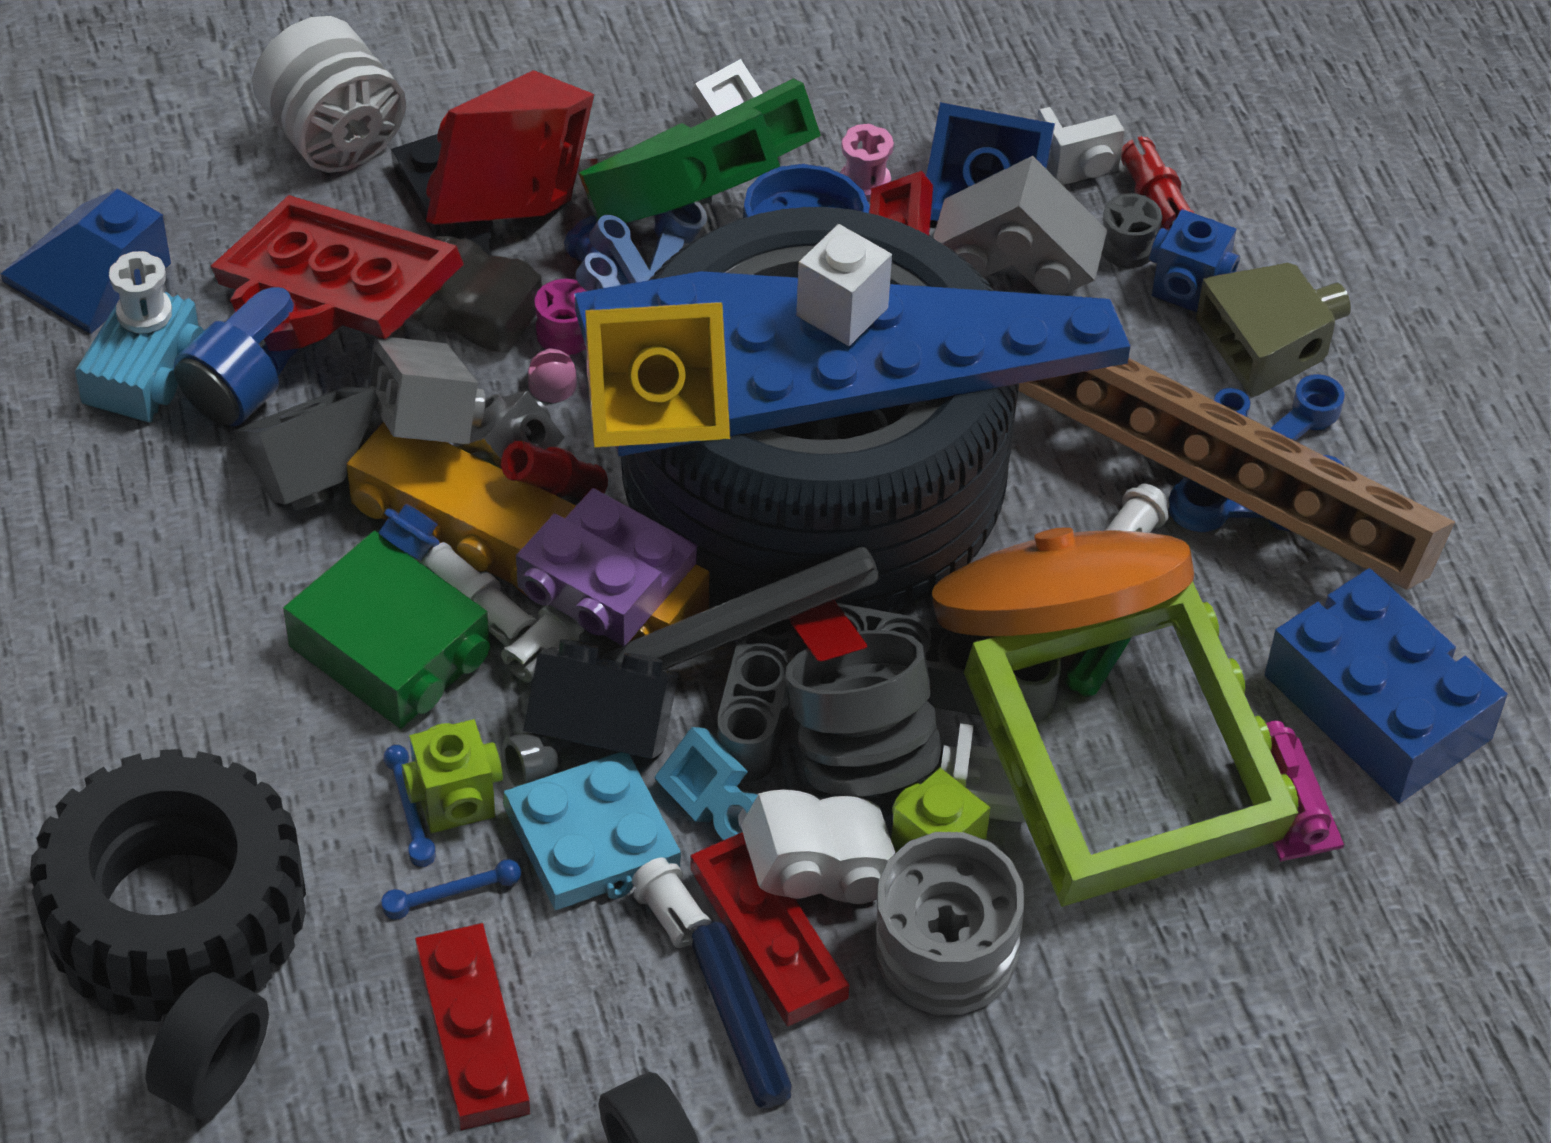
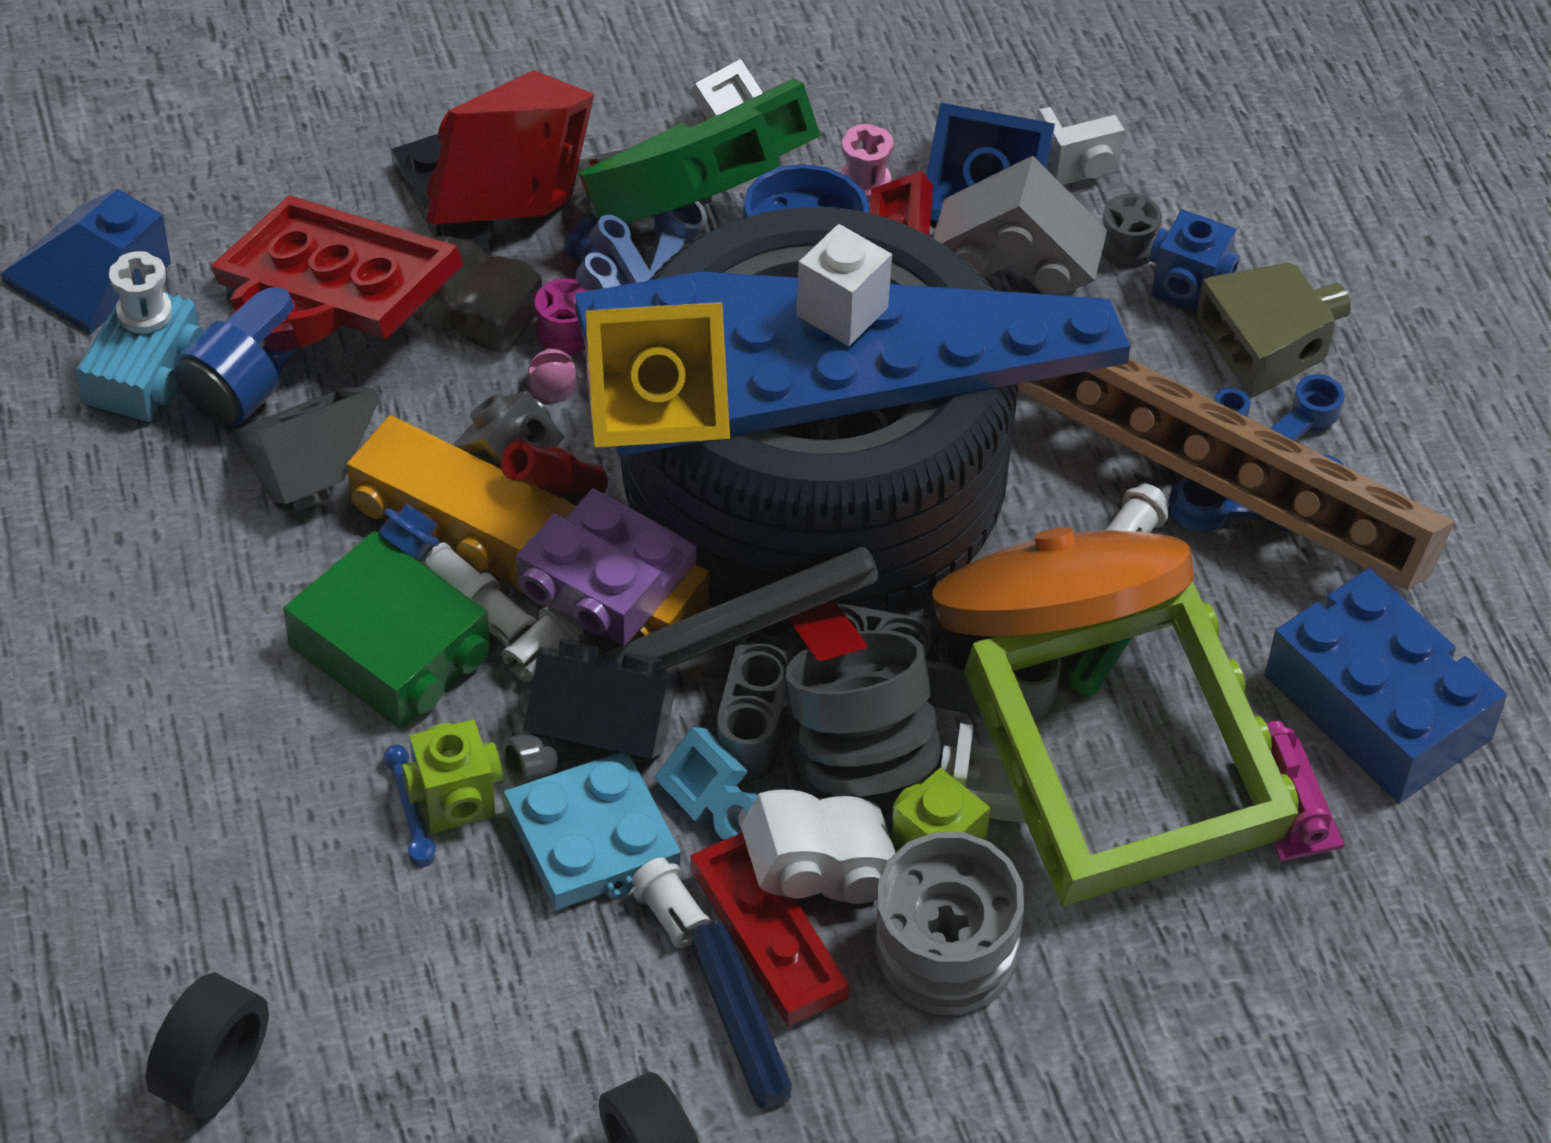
(153, 813): black tyre -> none
(328, 93): white wheel -> none
(398, 903): blue hinge -> none
(424, 390): light grey brick -> none
(472, 1026): red plate -> none
(1154, 179): red pin -> none

